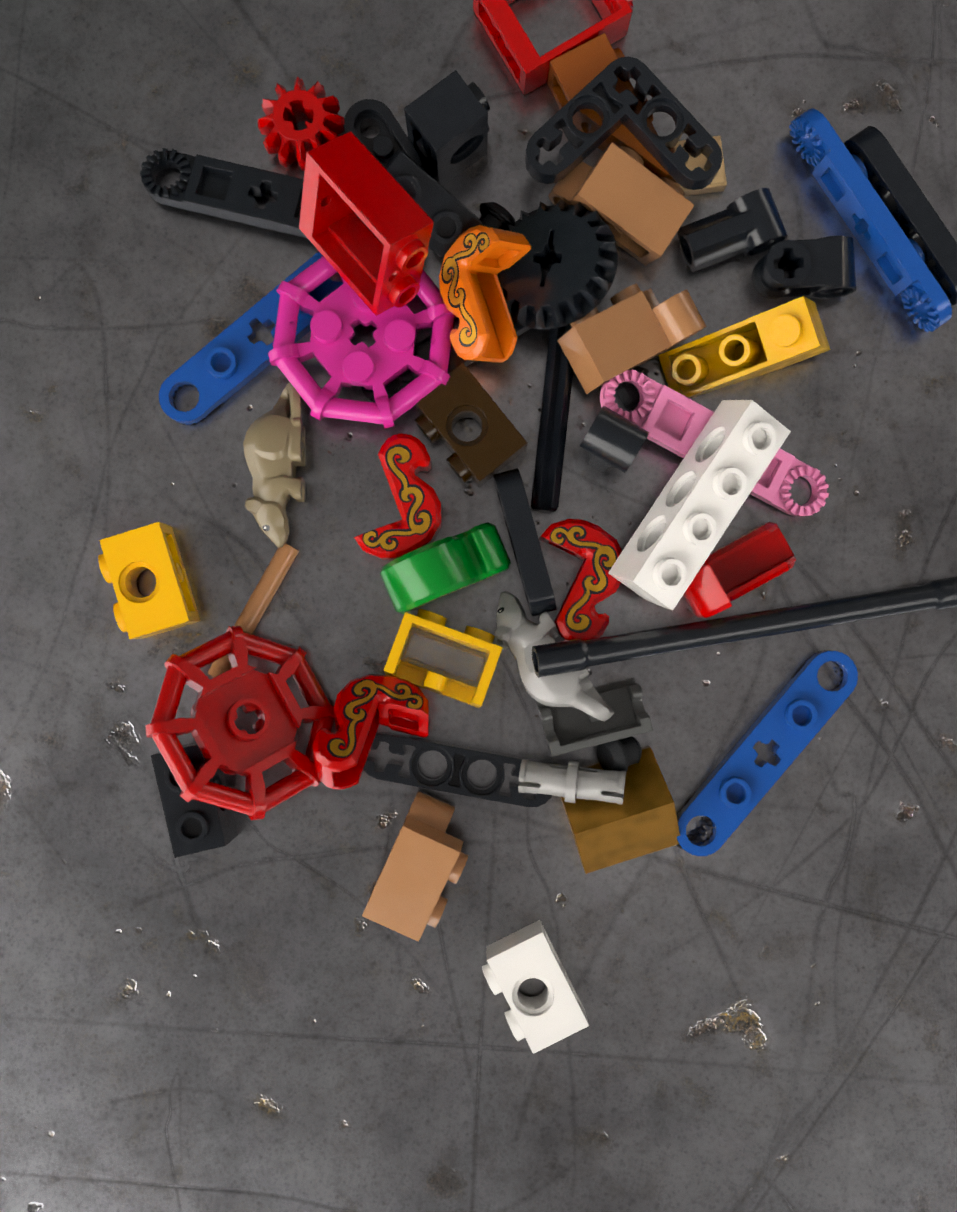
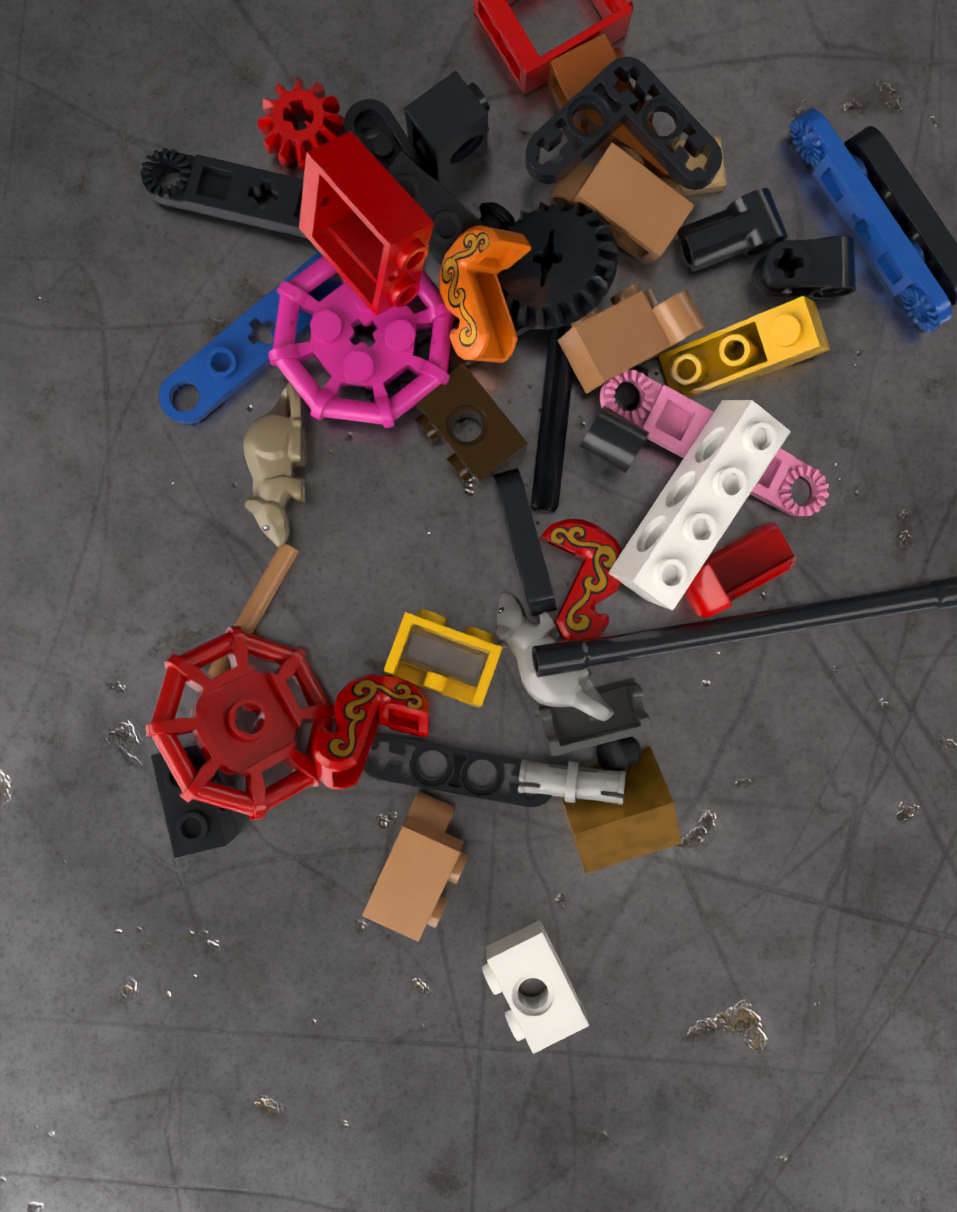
(172, 600): yellow brick -> none
(417, 502): red animal -> none
(444, 567): green animal -> none
(791, 724): blue piece -> none

